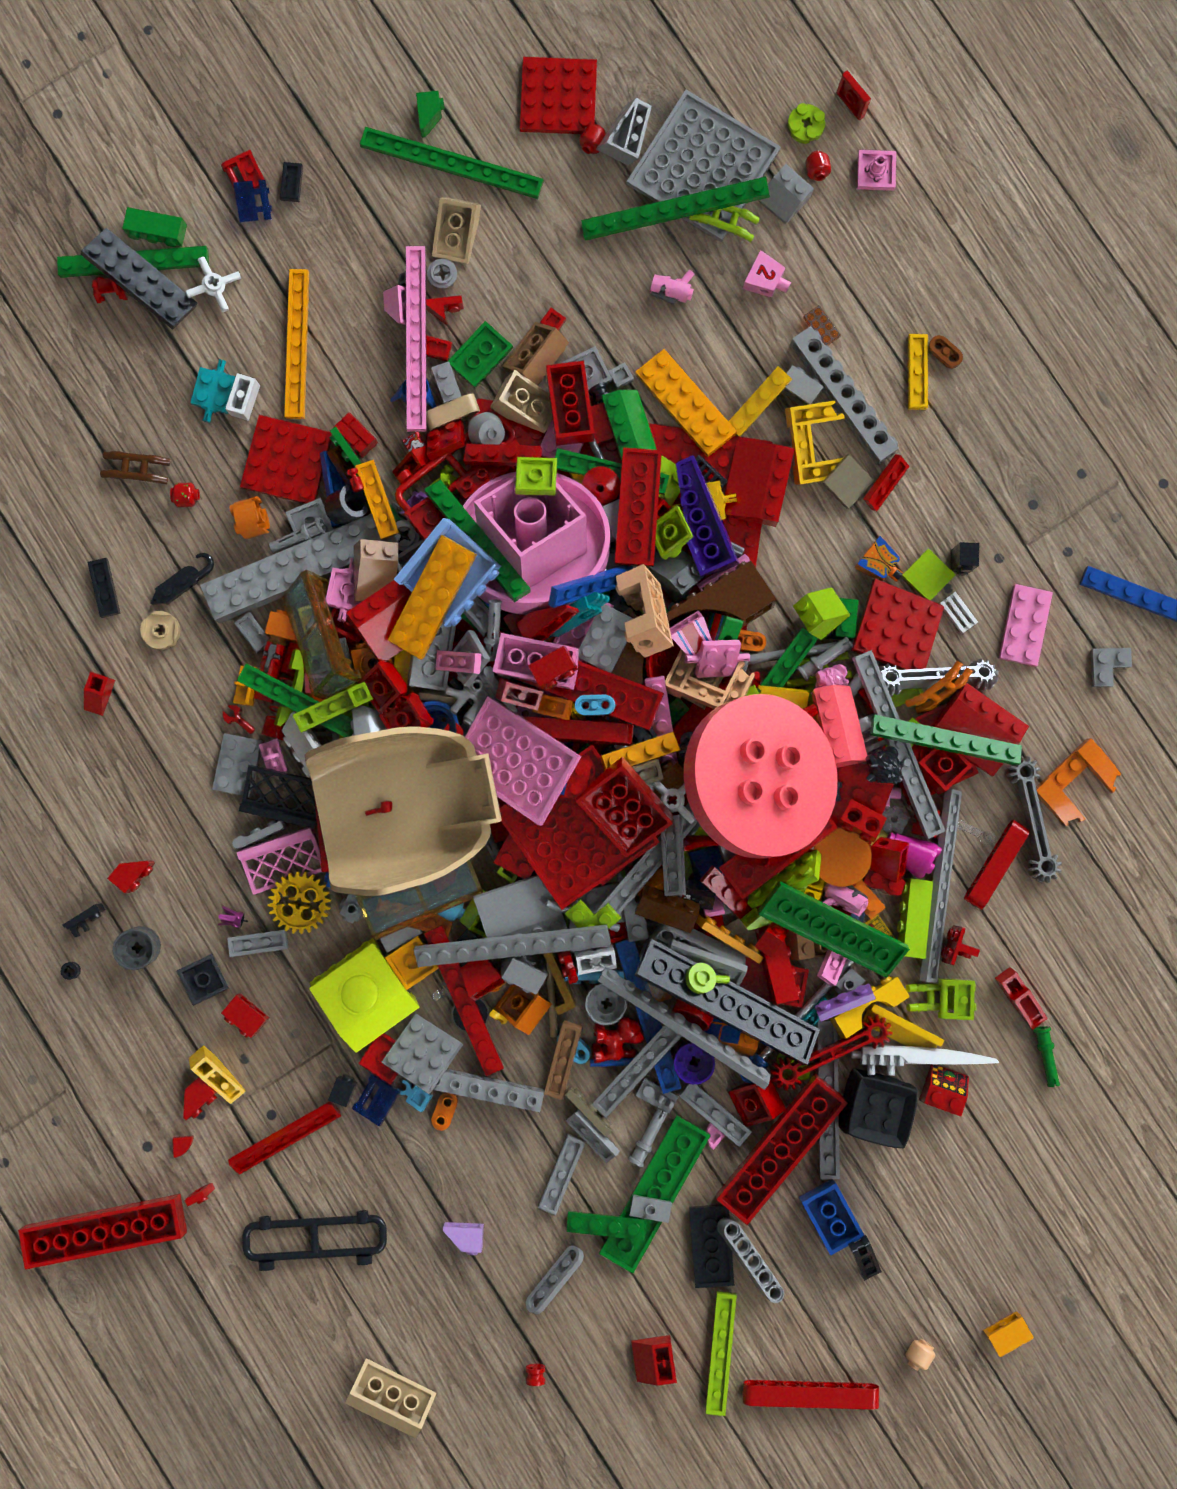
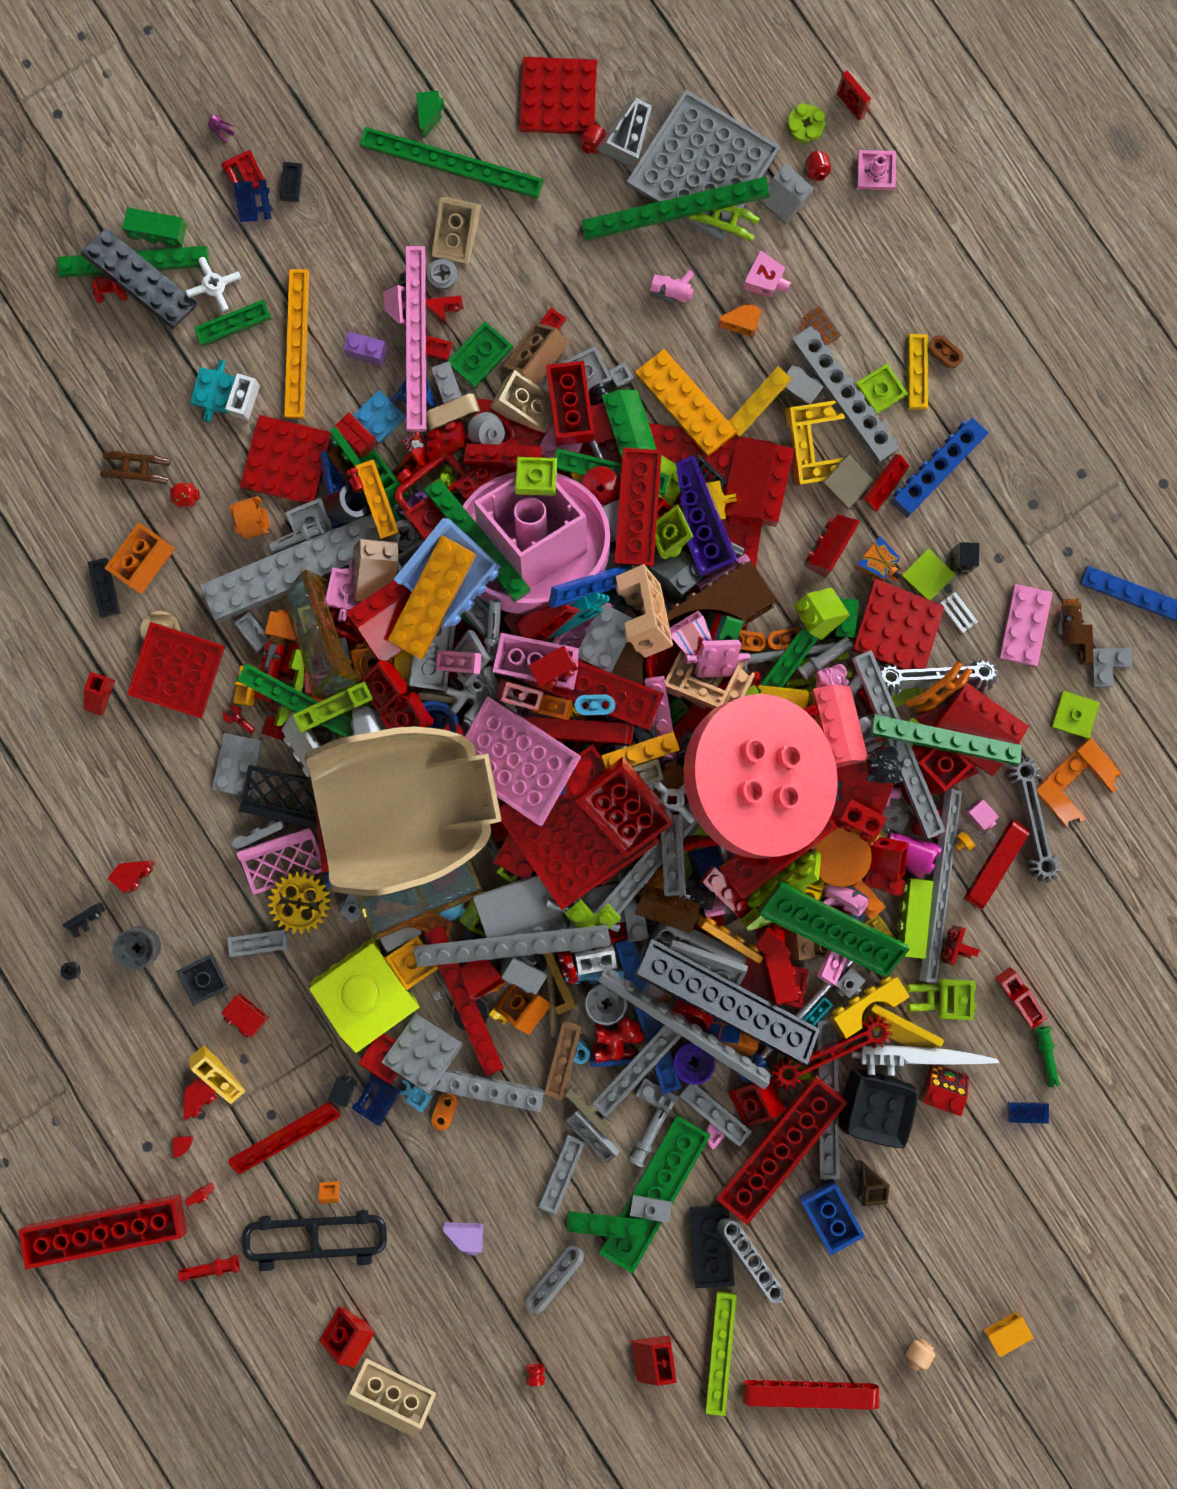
(139, 558): none -> orange slope
(176, 670): none -> red plate
(181, 582): black plate -> none
(215, 123): none -> flat silver piece
(216, 1268): none -> red pin
(232, 323): none -> green plate
(235, 920): flat silver piece -> none
(273, 756): bright pink hips -> none
(329, 1192): none -> orange plate
(346, 1337): none -> red slope
(365, 348): none -> medium lavender brick
(379, 416): none -> dark azure plate
(386, 806): red hand -> none
(388, 479): none -> green slope
(702, 978): lime piece -> none
(741, 320): none -> orange slope
(783, 637): none -> orange plate
(831, 544): none -> red slope
(844, 1002): medium lavender plate -> none
(865, 1257): black plate -> none
(871, 1187): none -> dark brown slope
(881, 388): none -> lime plate
(964, 841): none -> light orange tile
(973, 432): none -> blue brick
(982, 815): none -> bright pink brick
(1028, 1112): none -> clear blue plate
(1073, 631): none -> reddish brown plate
(1075, 714): none -> lime plate

